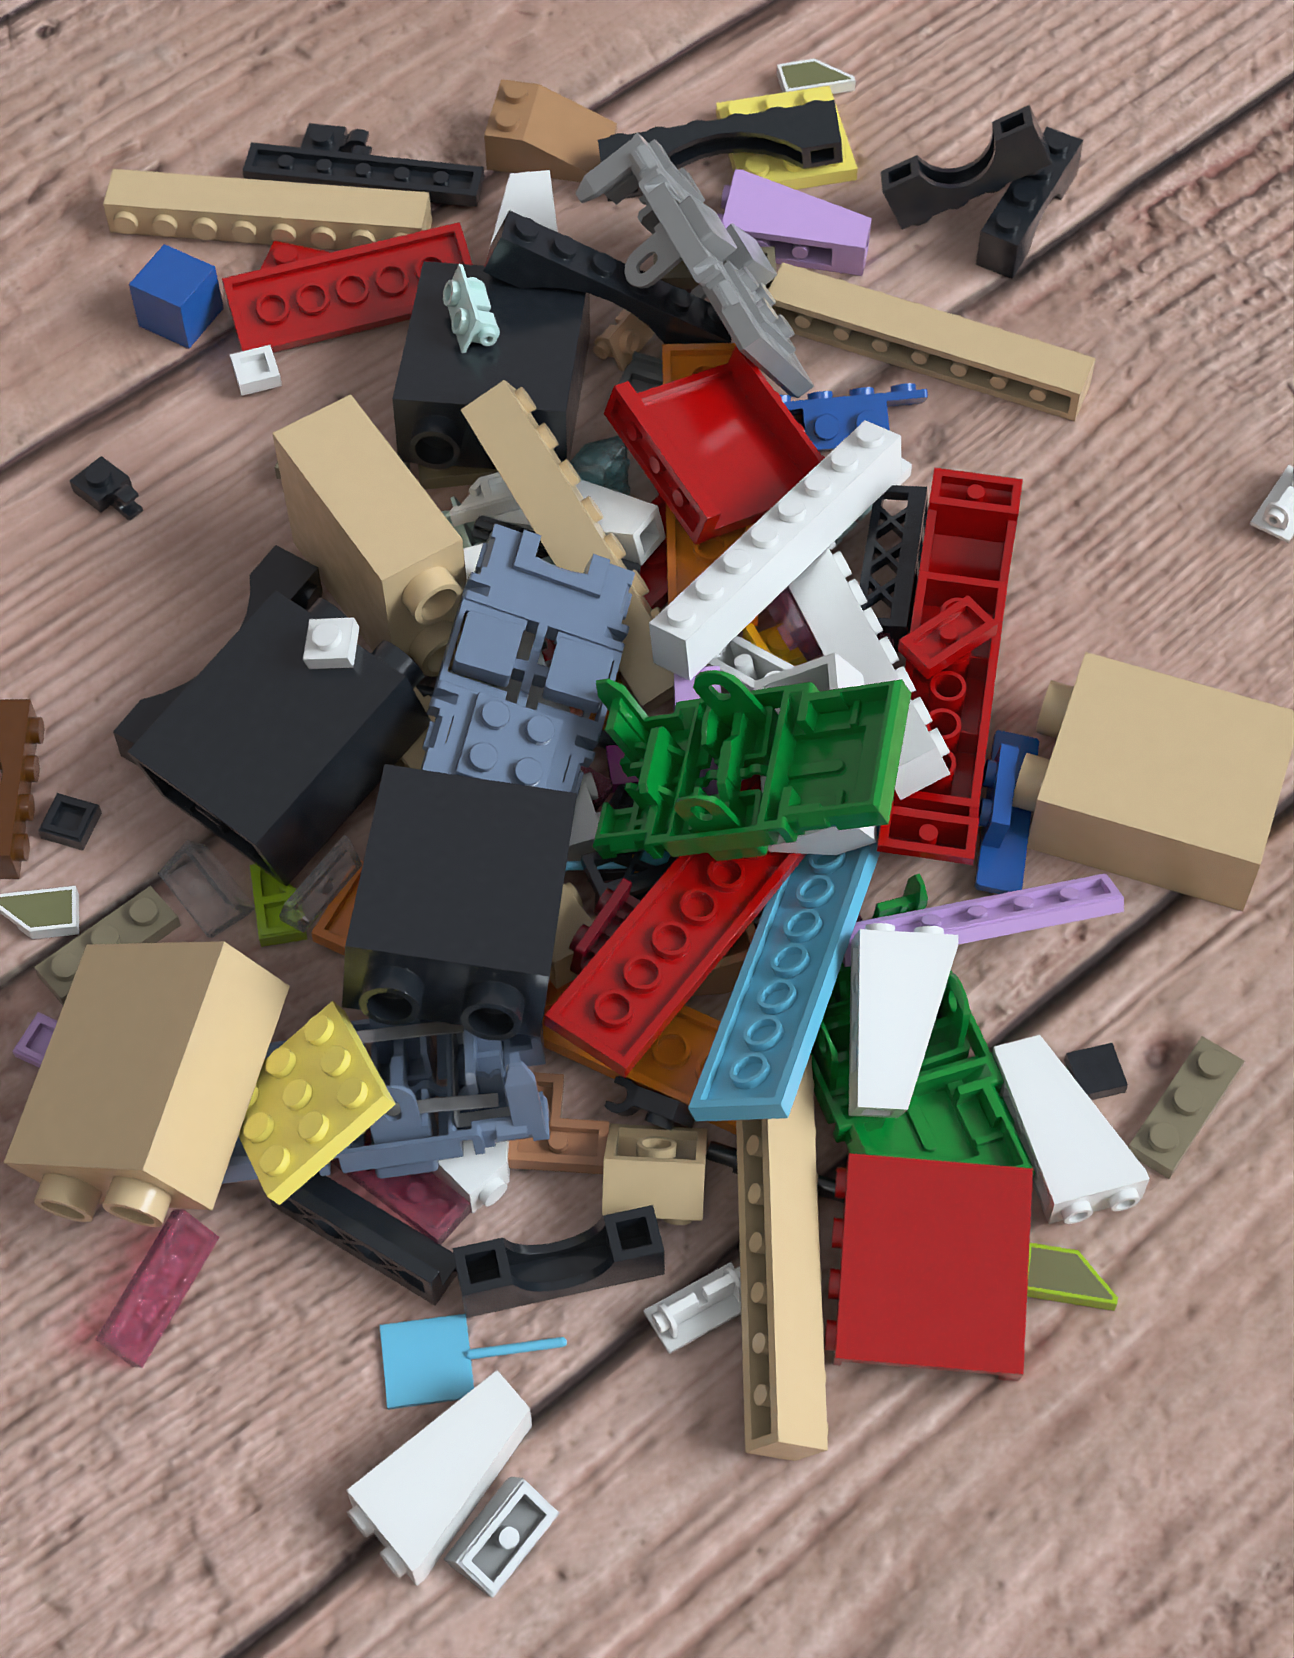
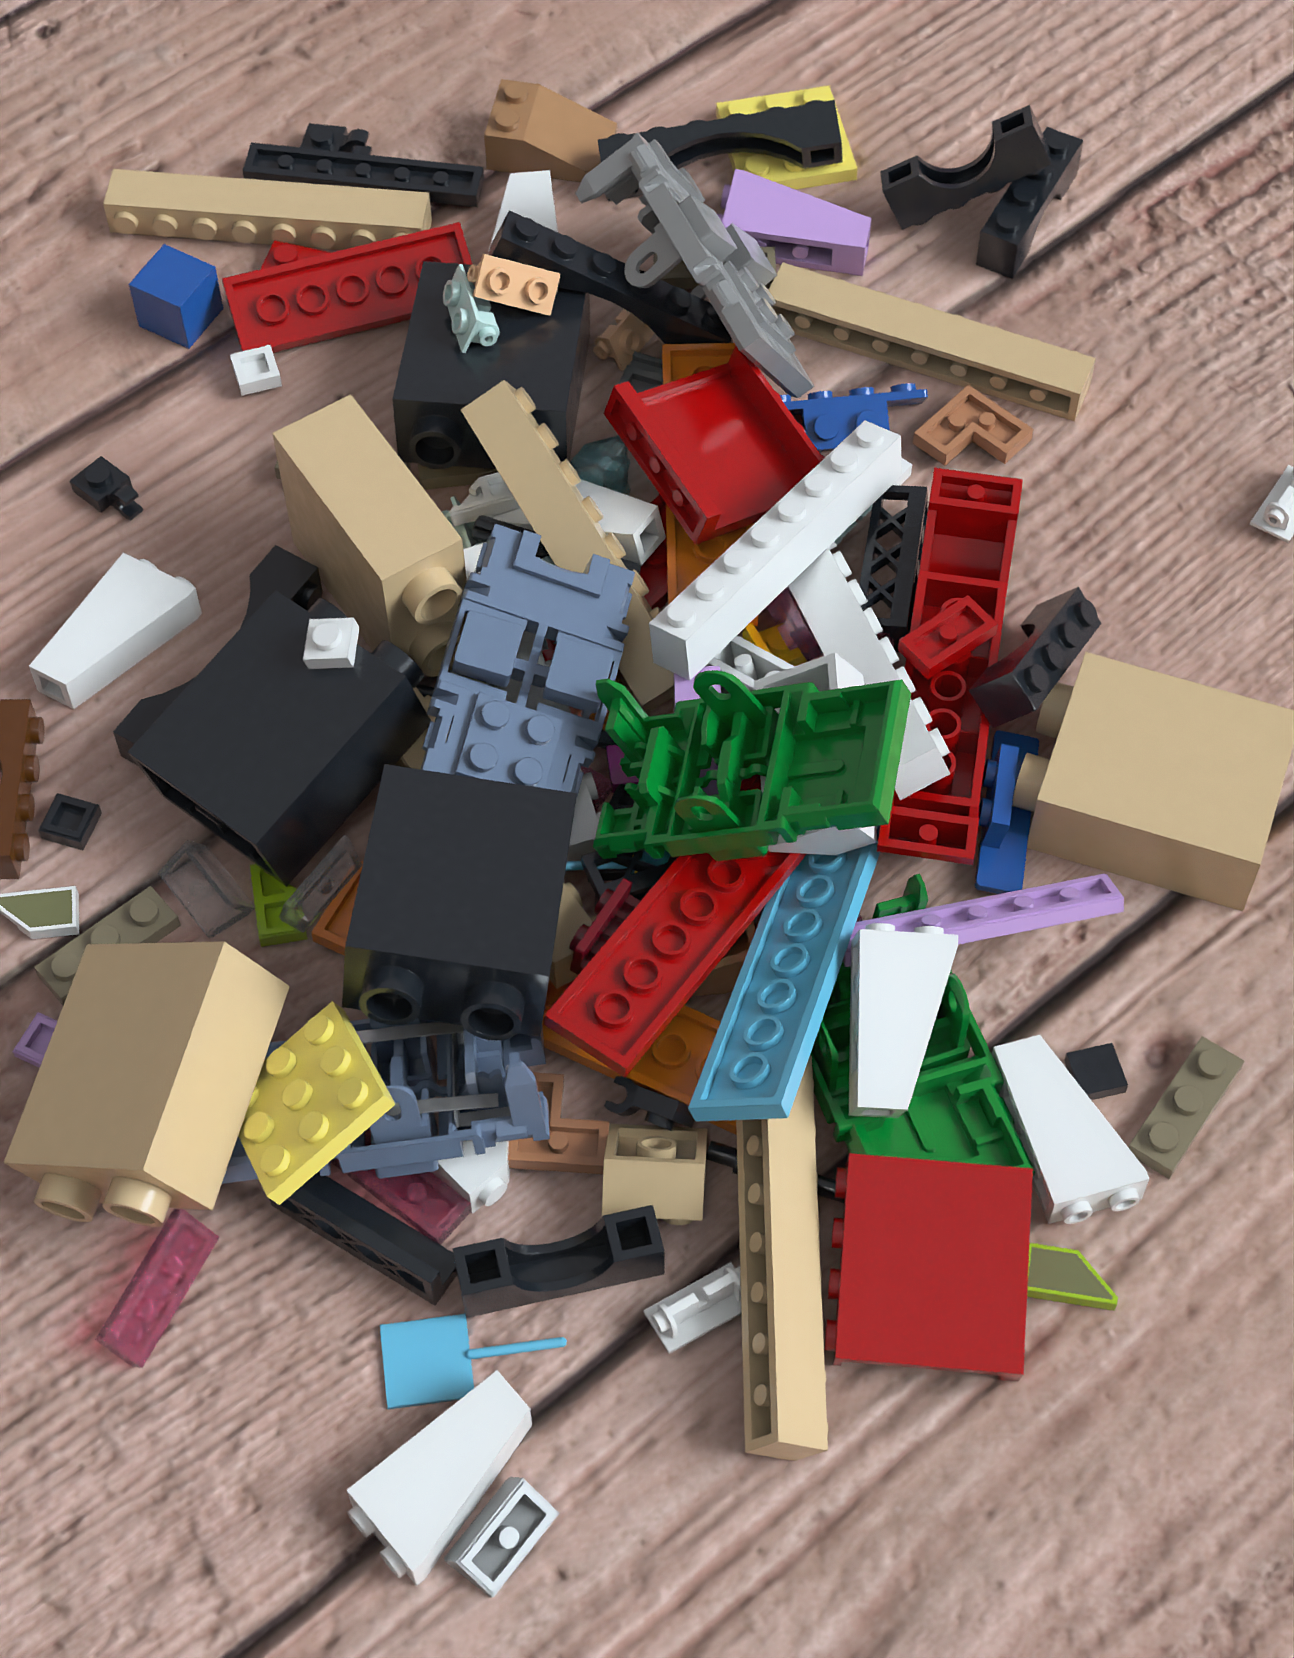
(114, 629): none -> white slope
(514, 284): none -> light nougat hinge
(813, 74): tile -> none
(972, 419): none -> nougat plate
(1026, 676): none -> black arch

